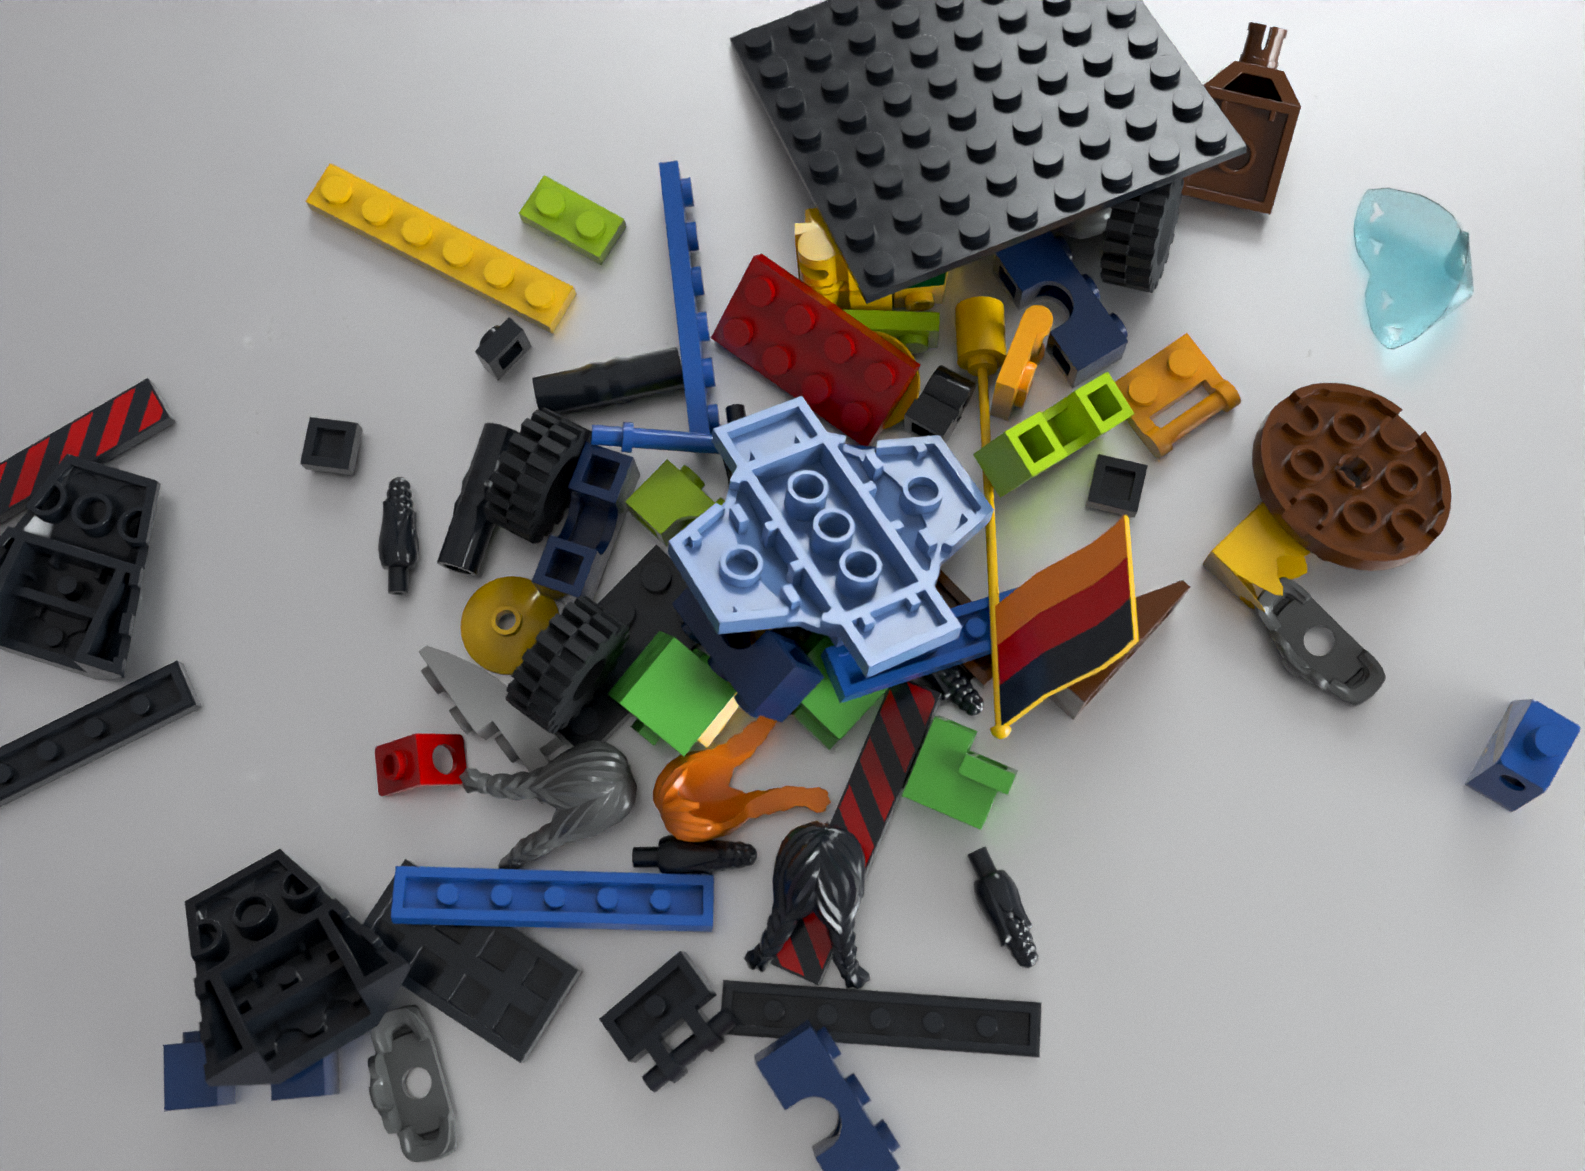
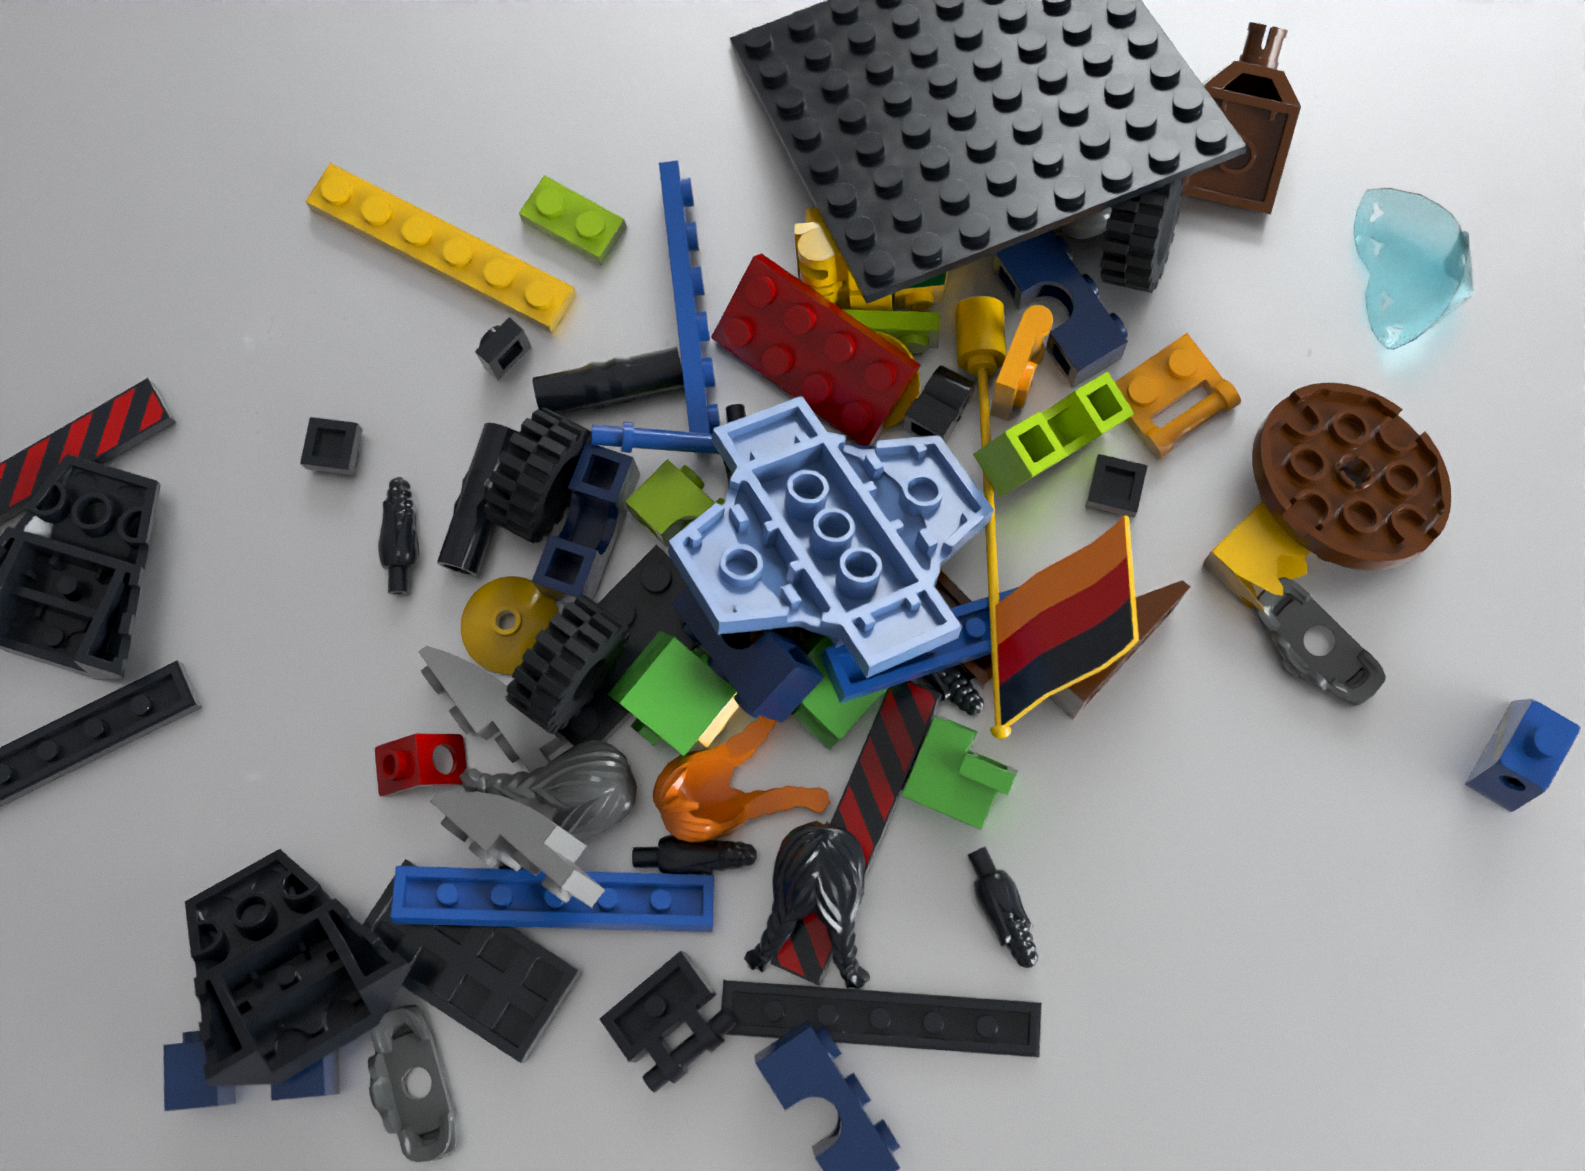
(518, 838): none -> light grey slope

